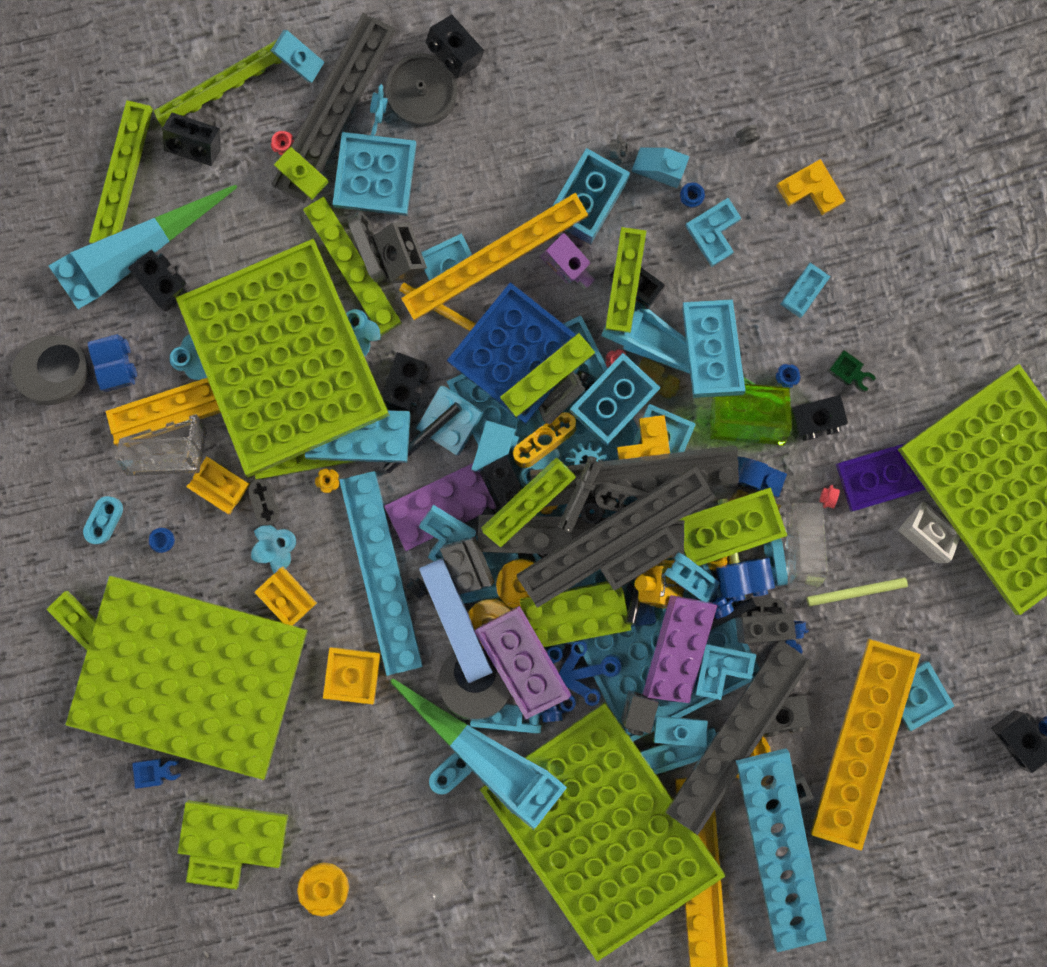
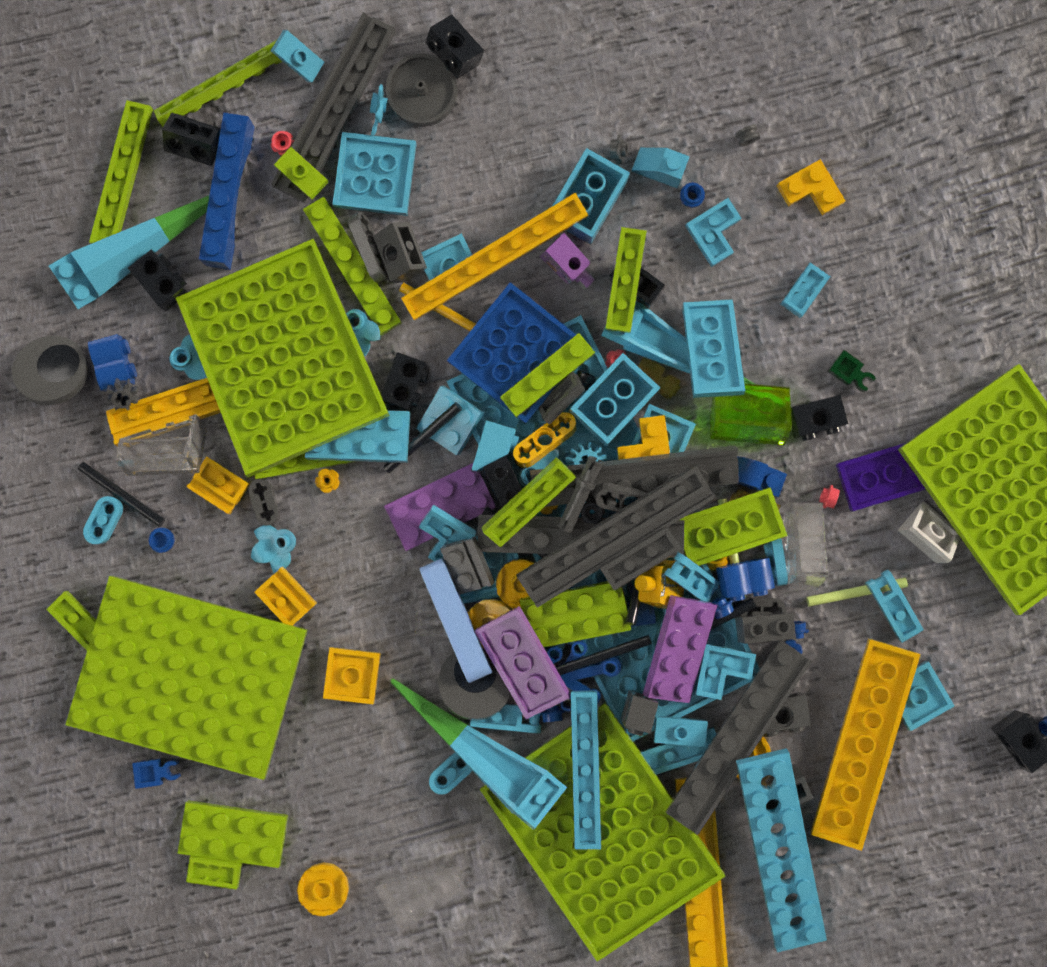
(118, 394): none -> dark grey gear
(121, 494): none -> black bar
(231, 156): none -> blue arch
(381, 573): medium azure plate -> none
(417, 587): black plate -> none
(586, 770): none -> medium azure plate
(604, 655): none -> black bar
(794, 374): blue plate -> none
(895, 606): none -> medium azure plate

